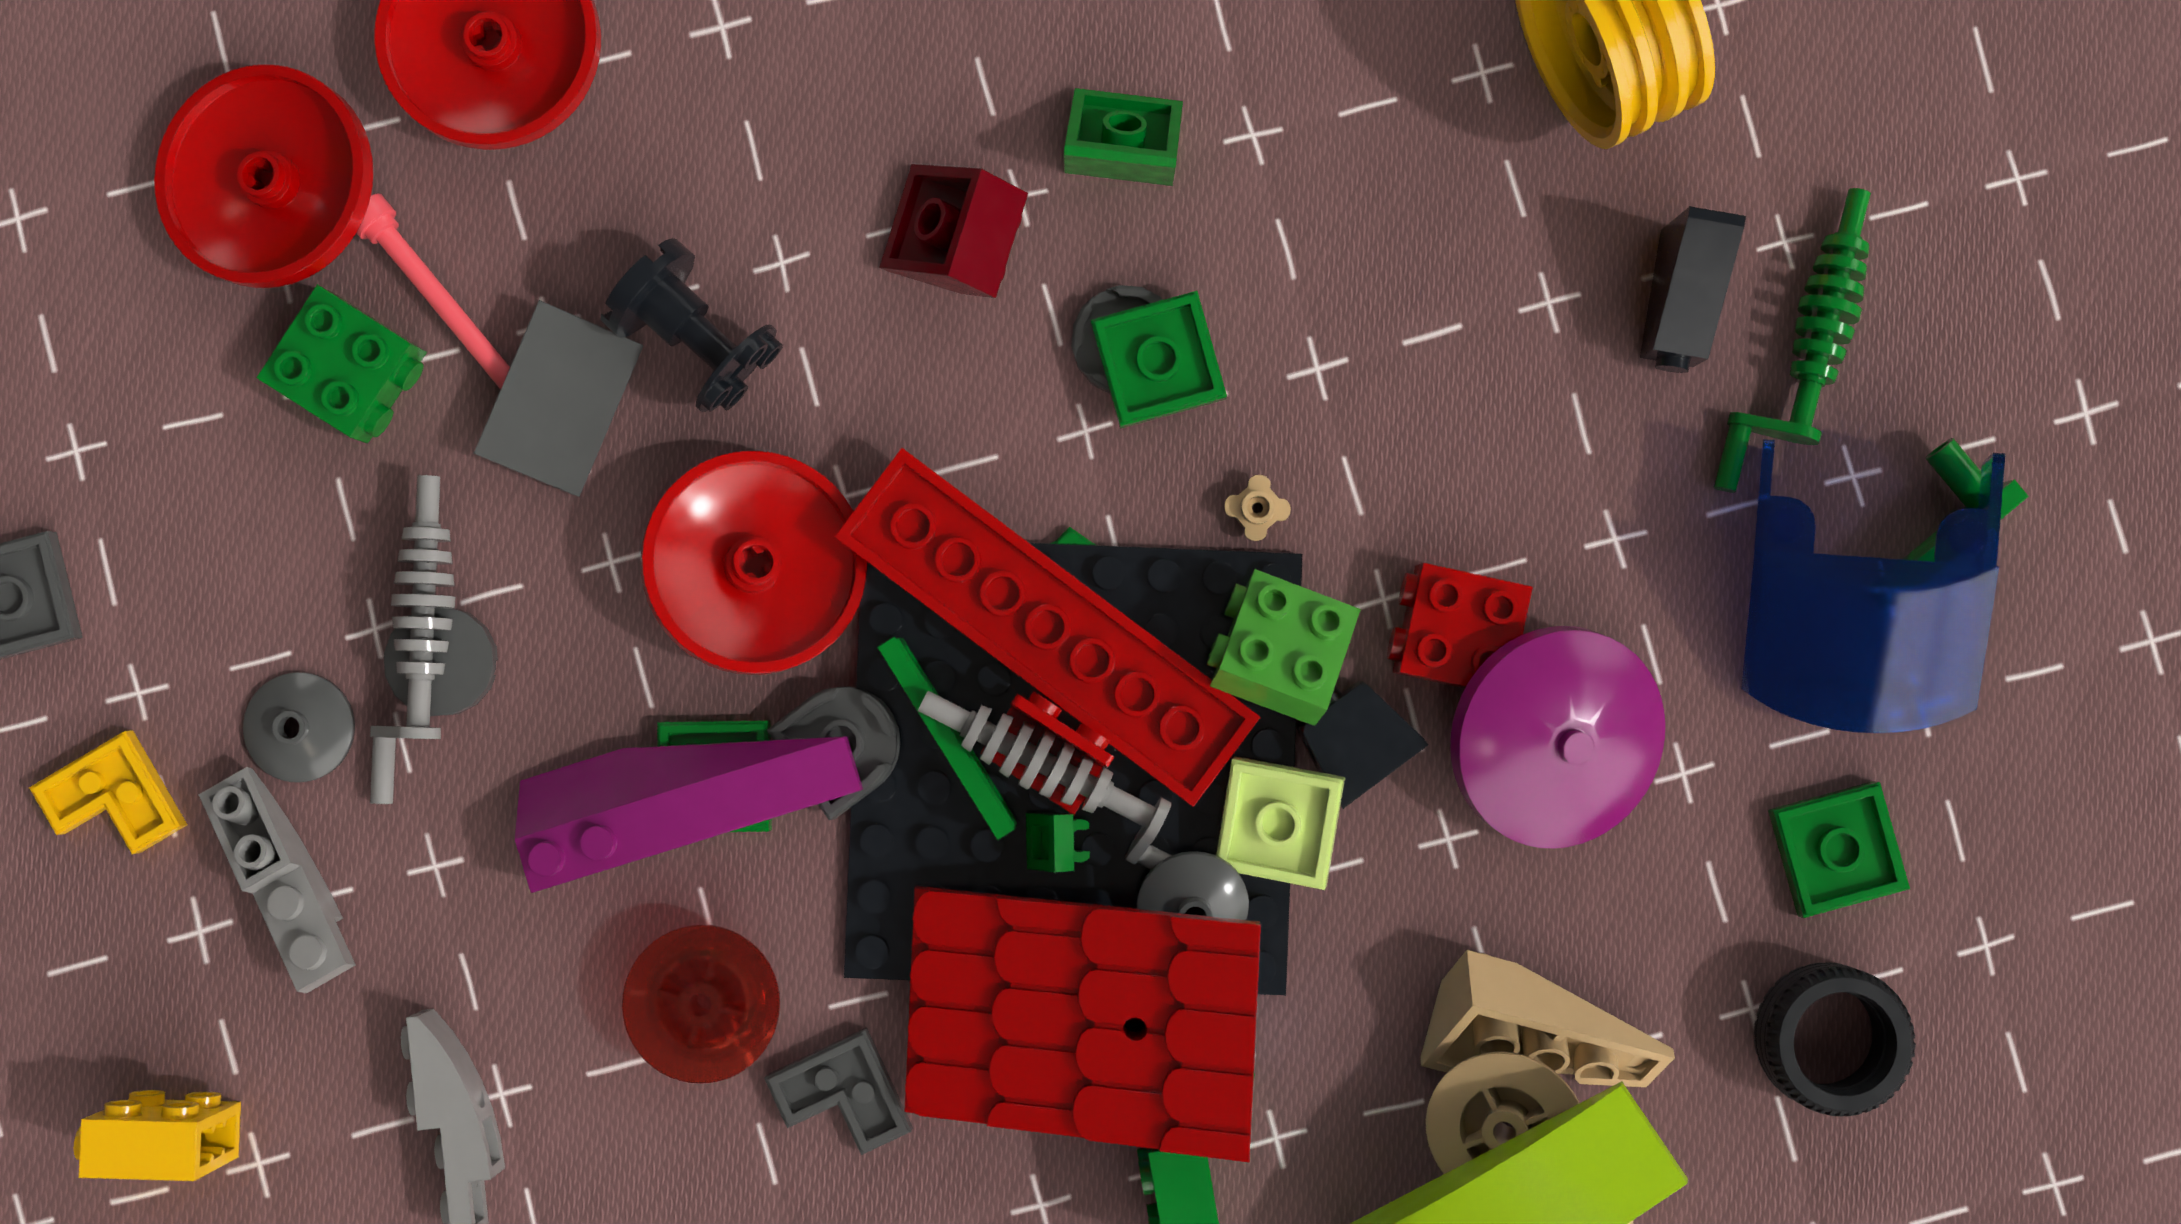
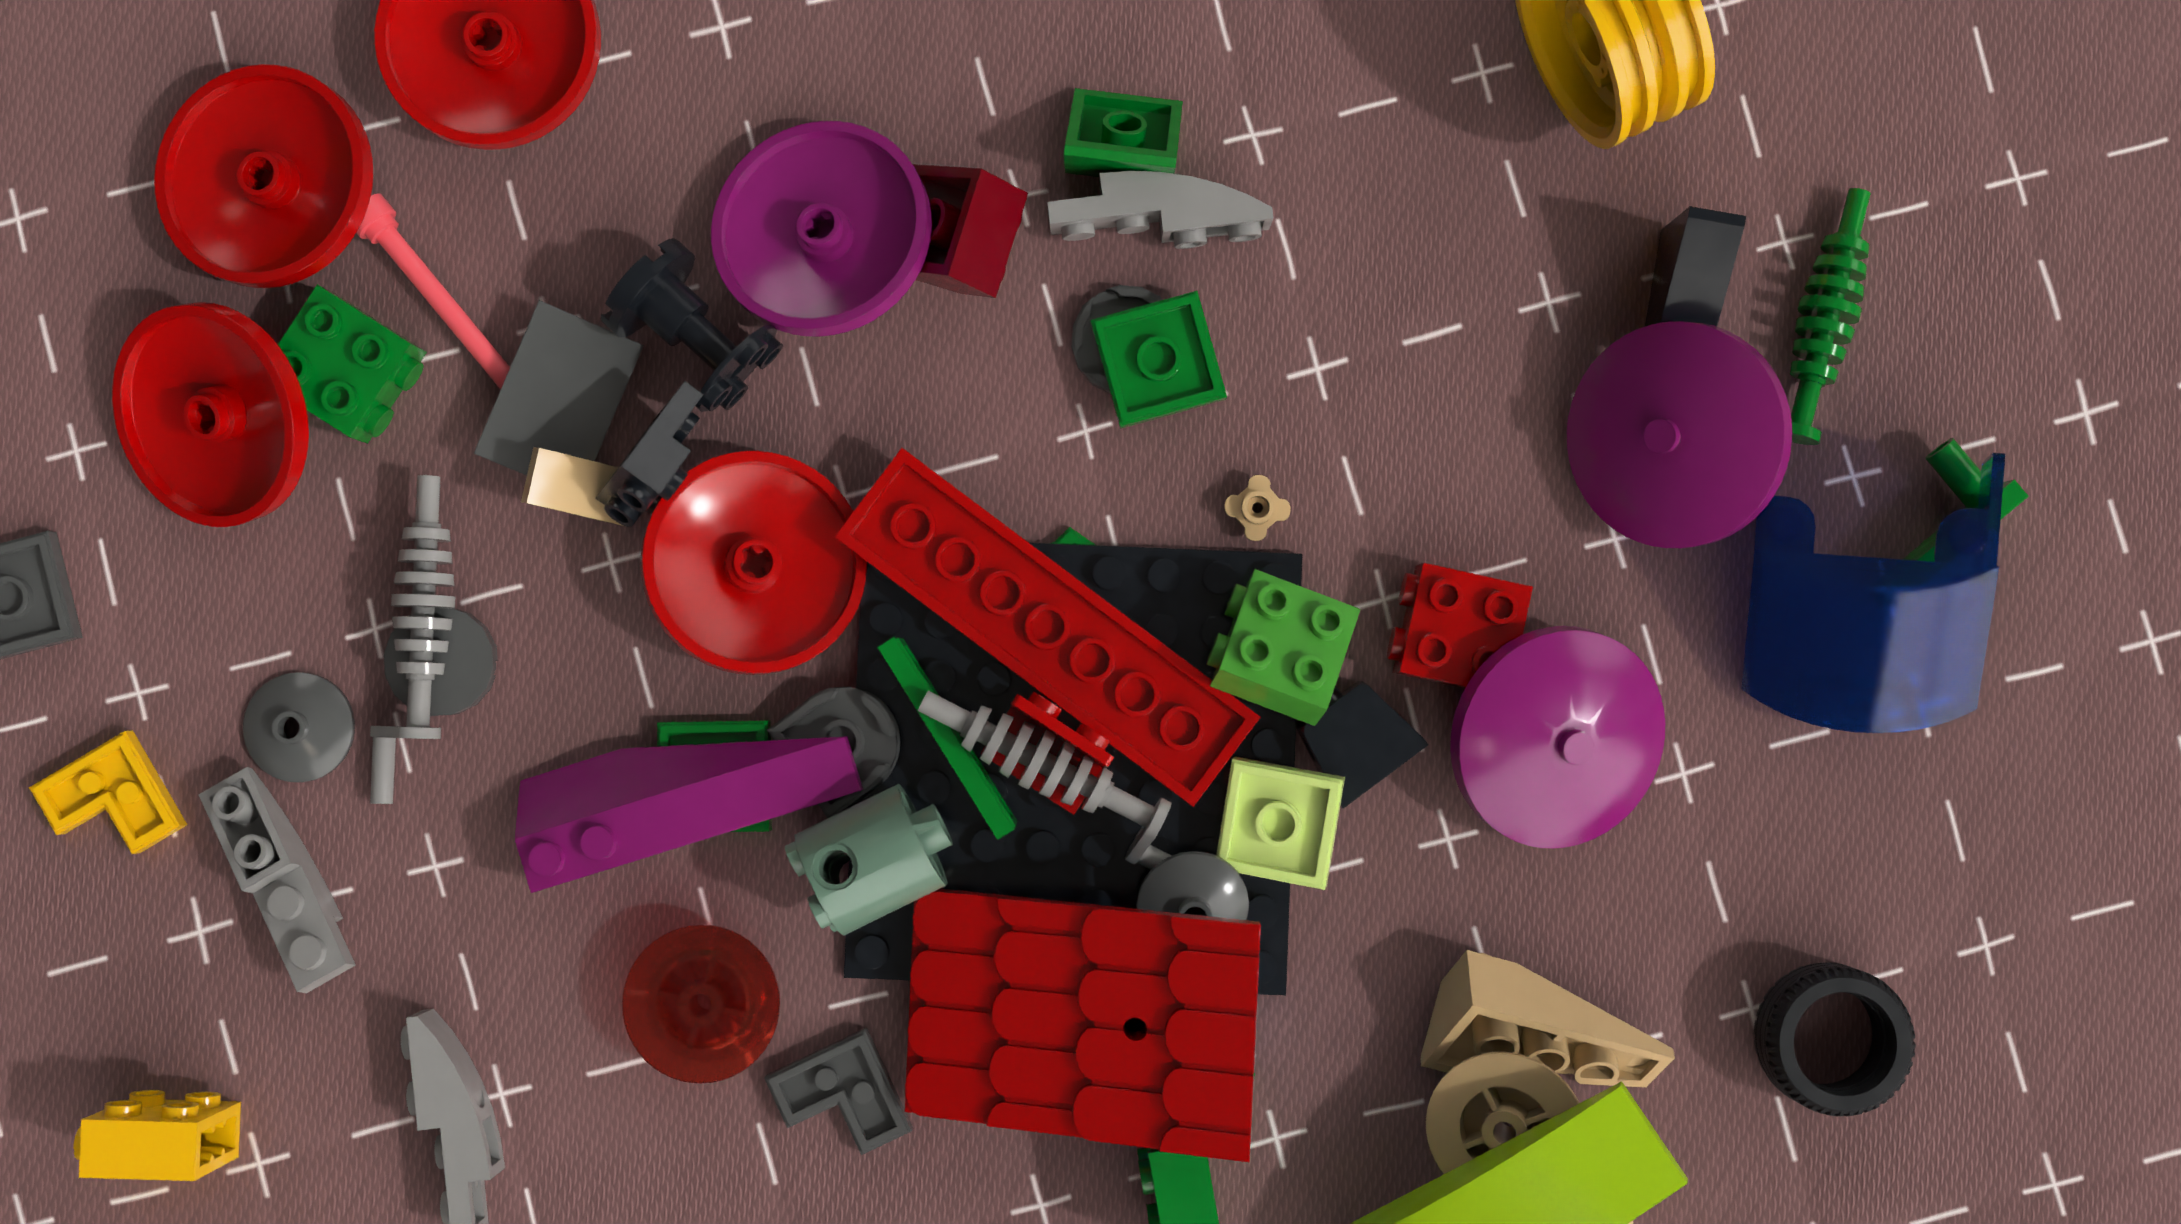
(210, 414): none -> red dish
(567, 484): none -> tan slope
(654, 462): none -> black plate
(821, 228): none -> magenta dish
(890, 856): none -> sand green cylinder
(1052, 841): green tile -> none
(1182, 204): none -> light grey slope
(1679, 434): none -> magenta dish
(1838, 849): green tile -> none

